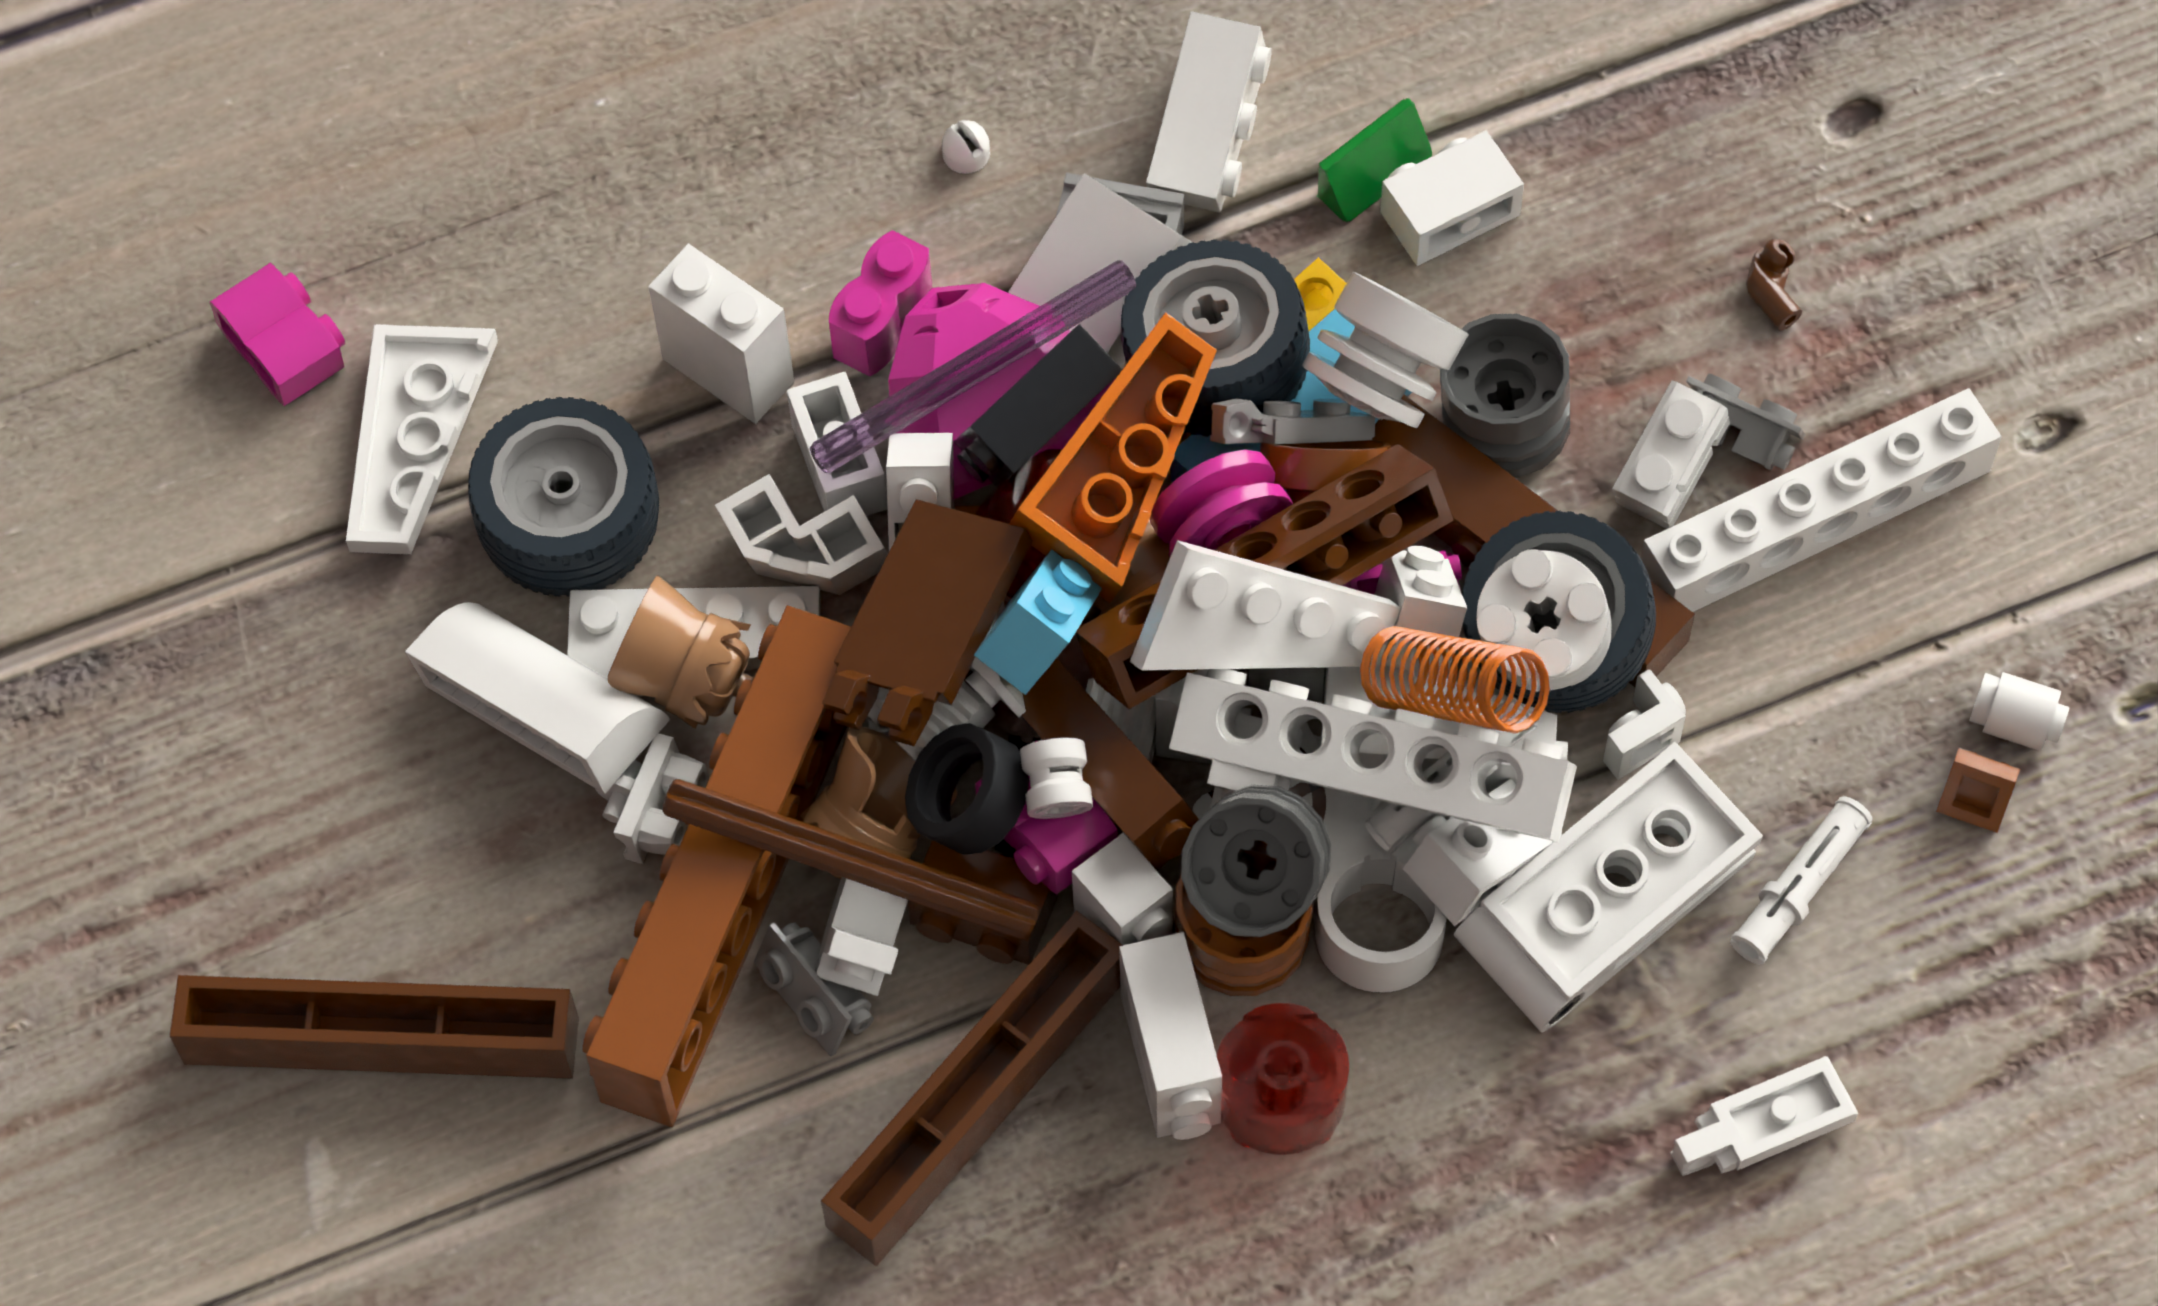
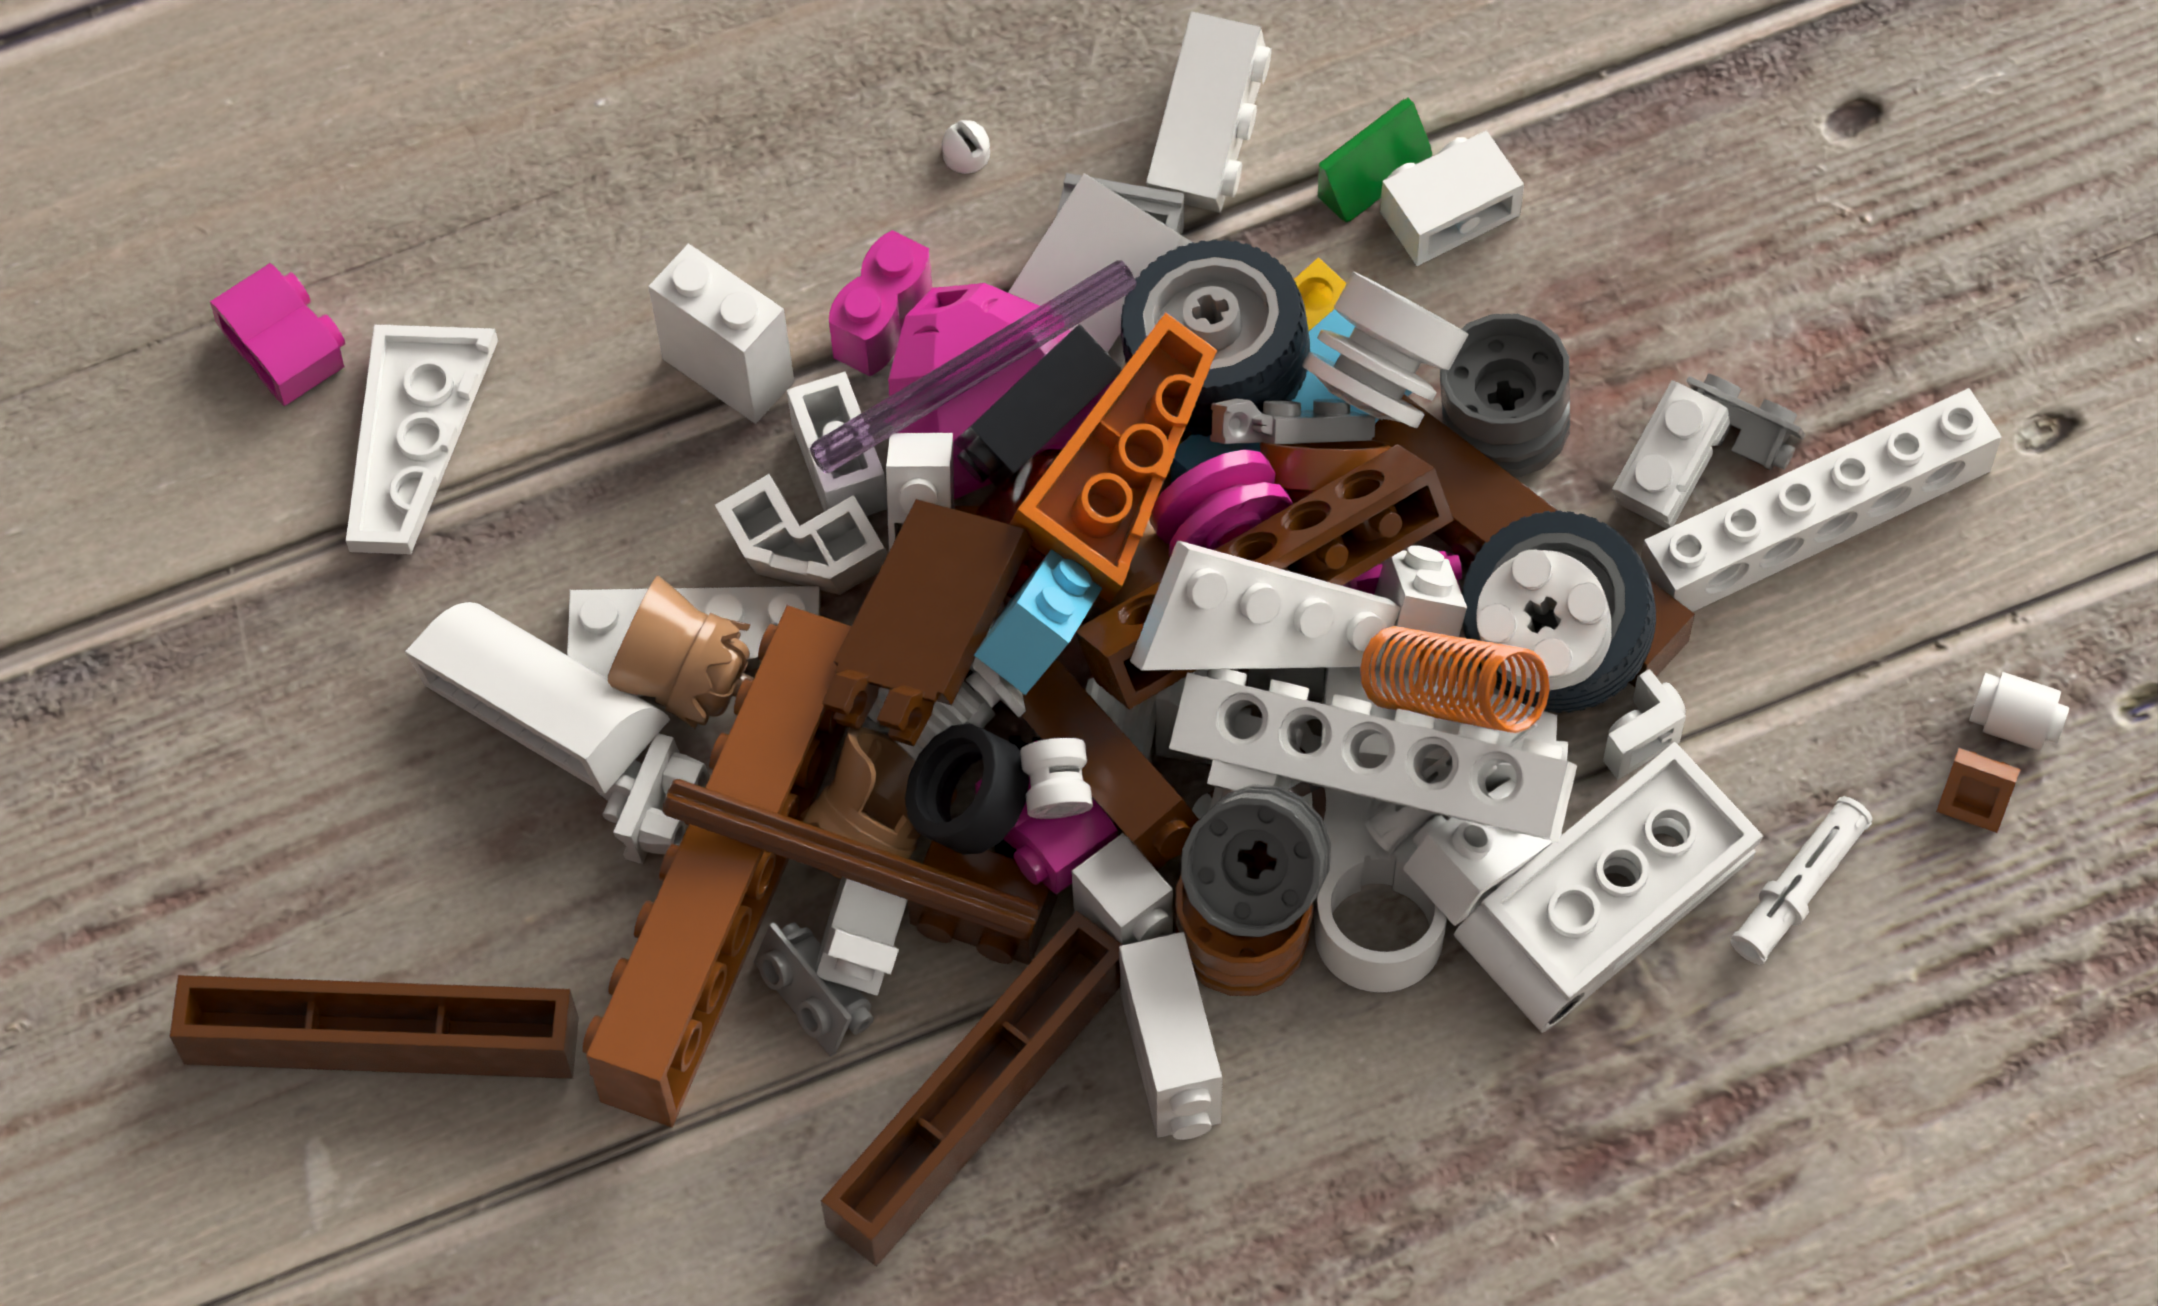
(563, 496): wheel -> none
(1279, 1115): clear red brick -> none
(1767, 283): reddish brown arm -> none
(1767, 1119): white hinge -> none

